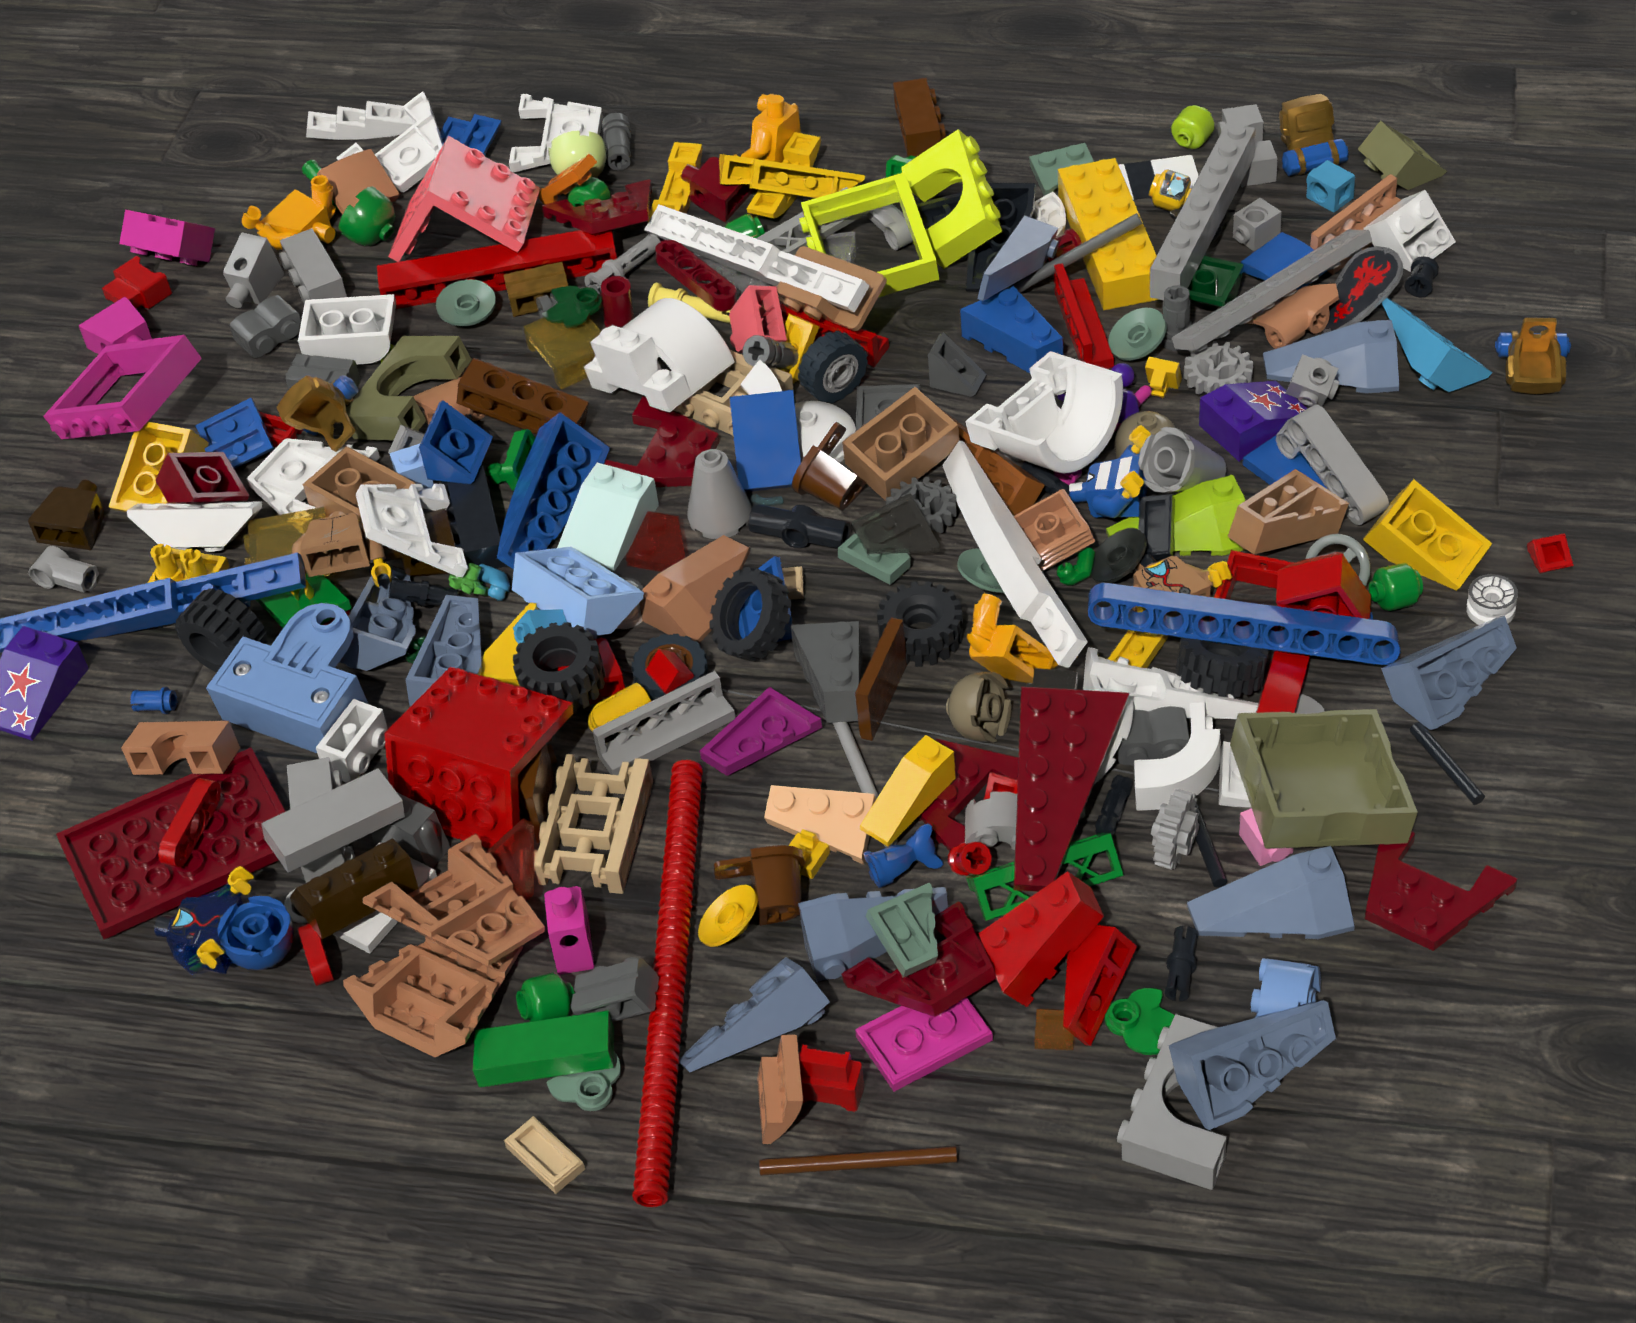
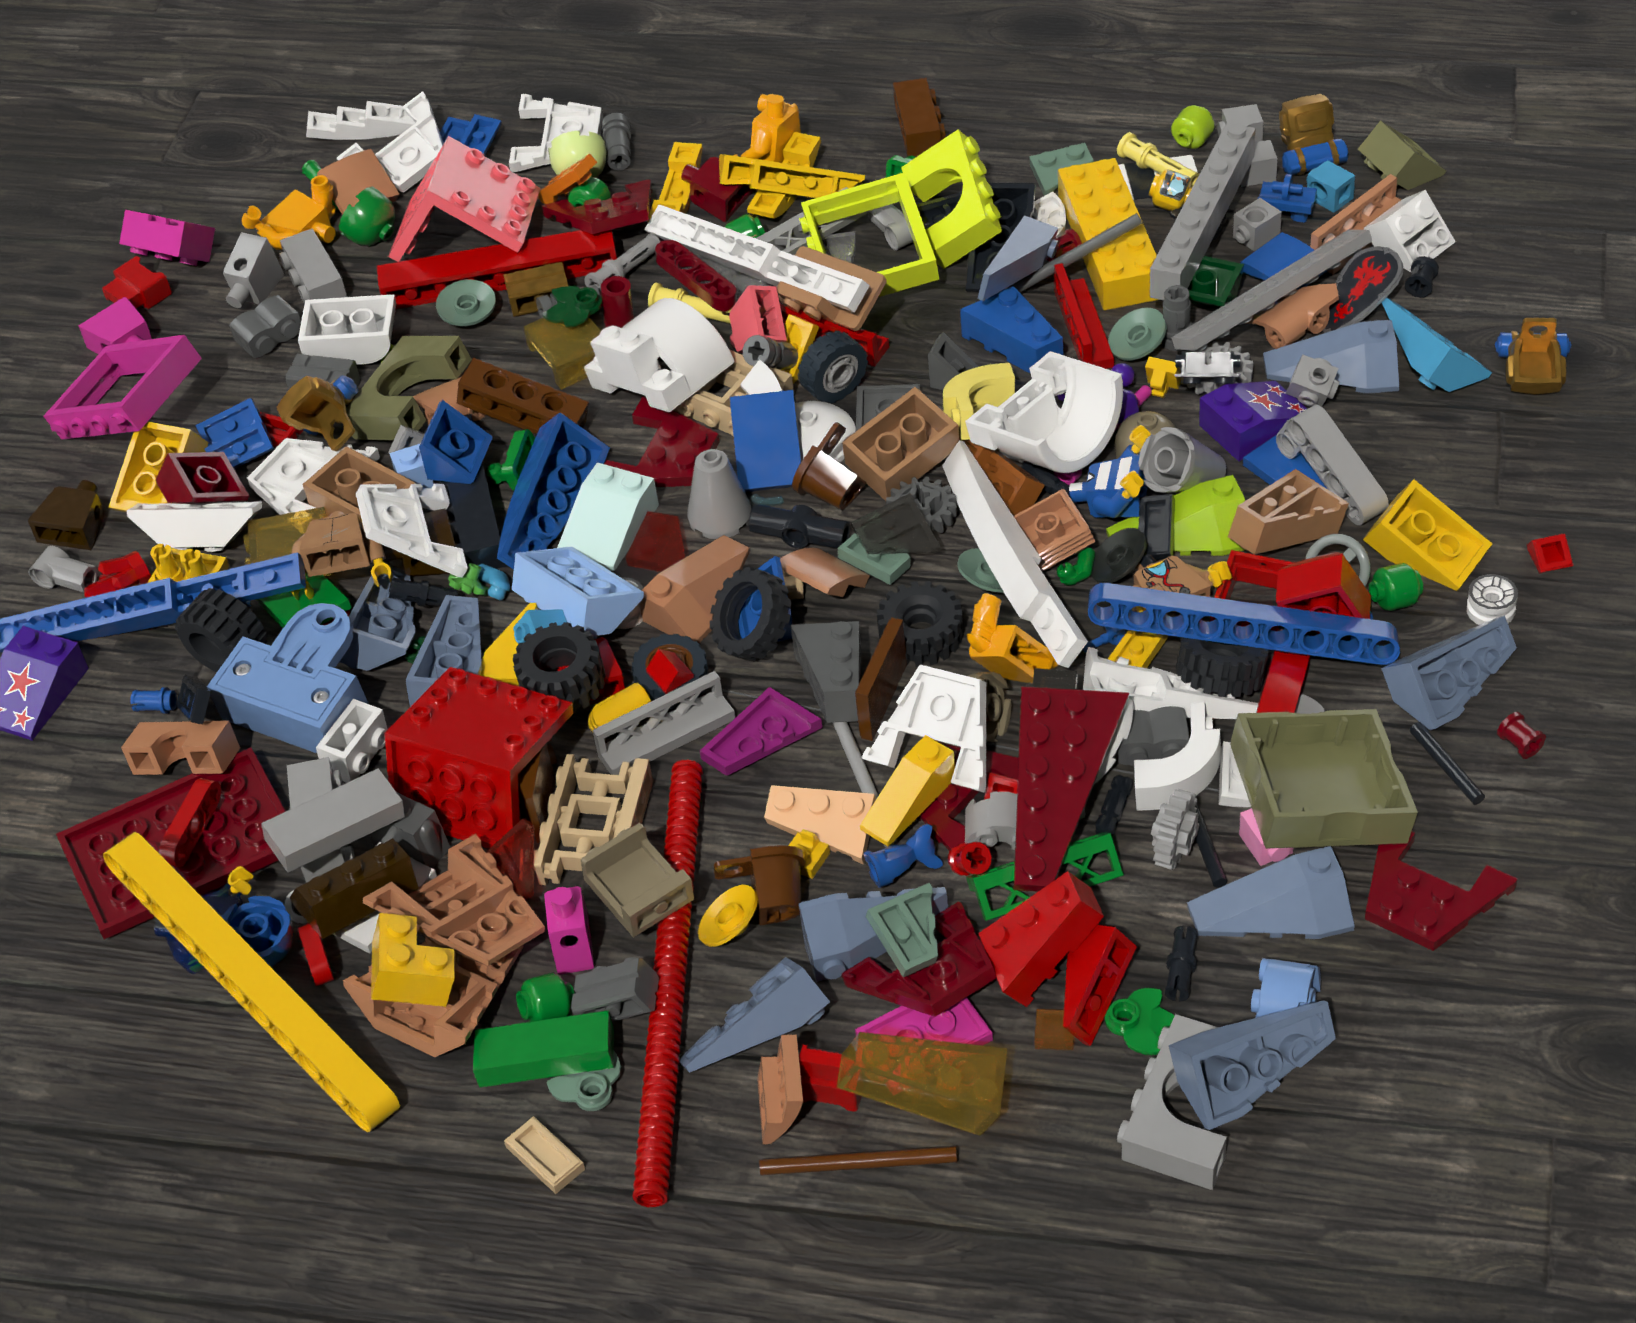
(119, 574): none -> red rock
(193, 699): none -> black tile
(252, 982): none -> yellow beam
(407, 970): none -> yellow brick
(635, 880): none -> dark tan panel
(823, 571): none -> nougat slope
(927, 1077): none -> clear yellow wedge
(948, 711): none -> white wing
(974, 389): none -> light yellow arch
(1112, 635): none -> blue hand
(1148, 157): none -> light yellow pin
(1220, 369): none -> hinge
(1289, 197): none -> blue hips
(1521, 735): none -> dark red bush

